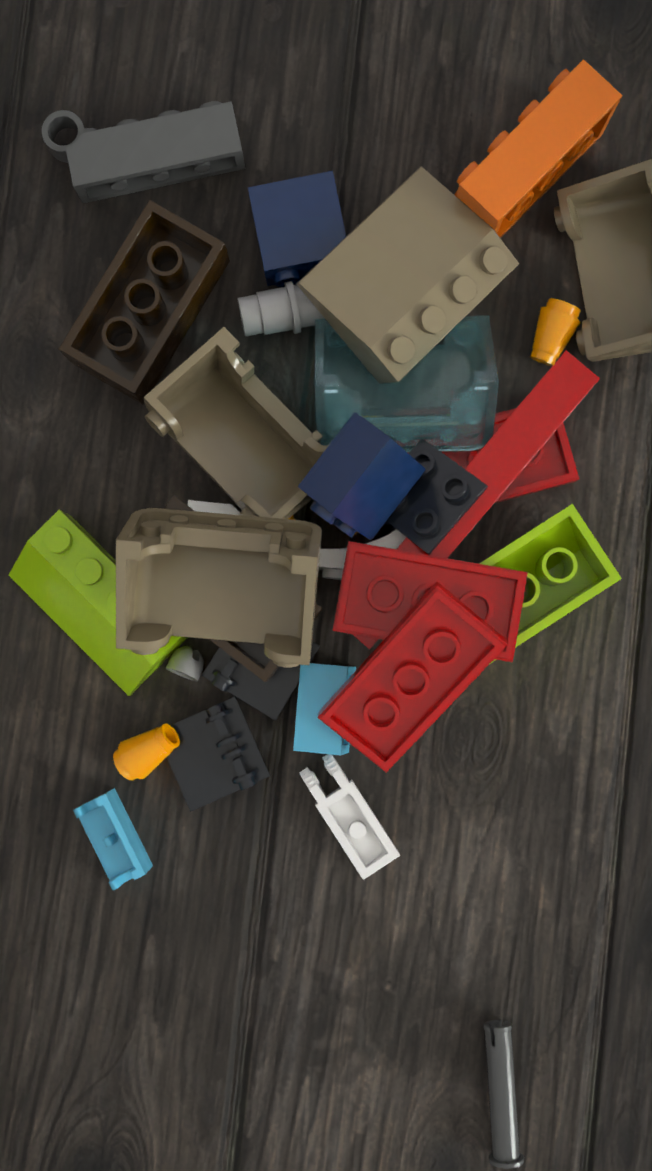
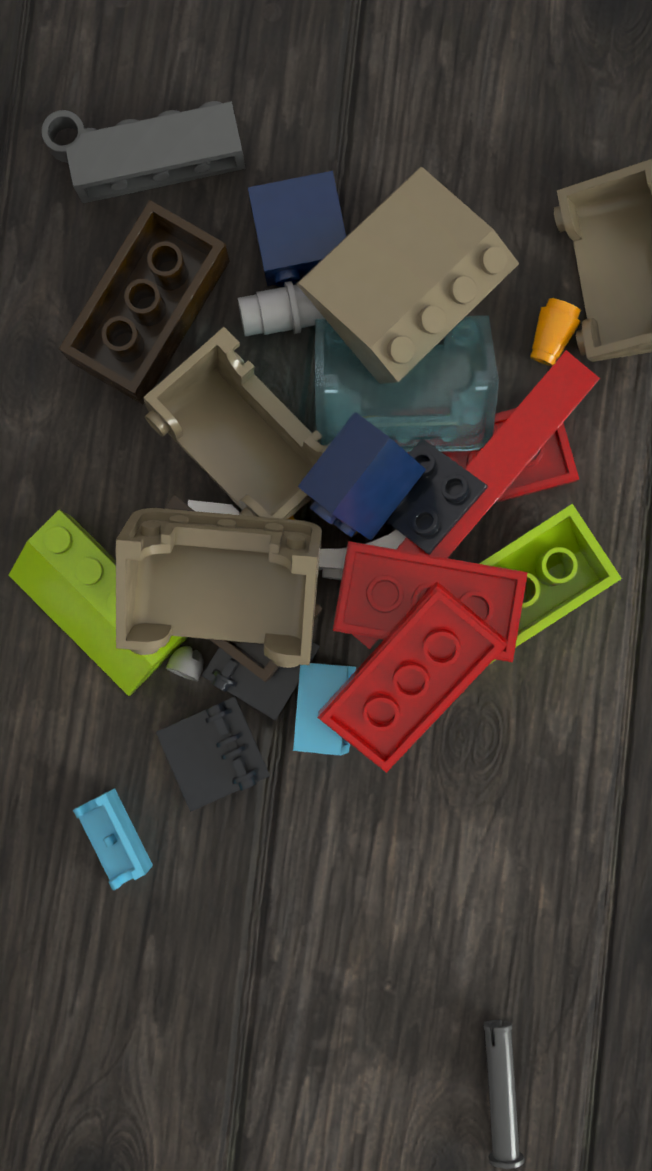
(144, 752): light orange cone -> none
(351, 820): white hinge -> none
(540, 148): orange brick -> none

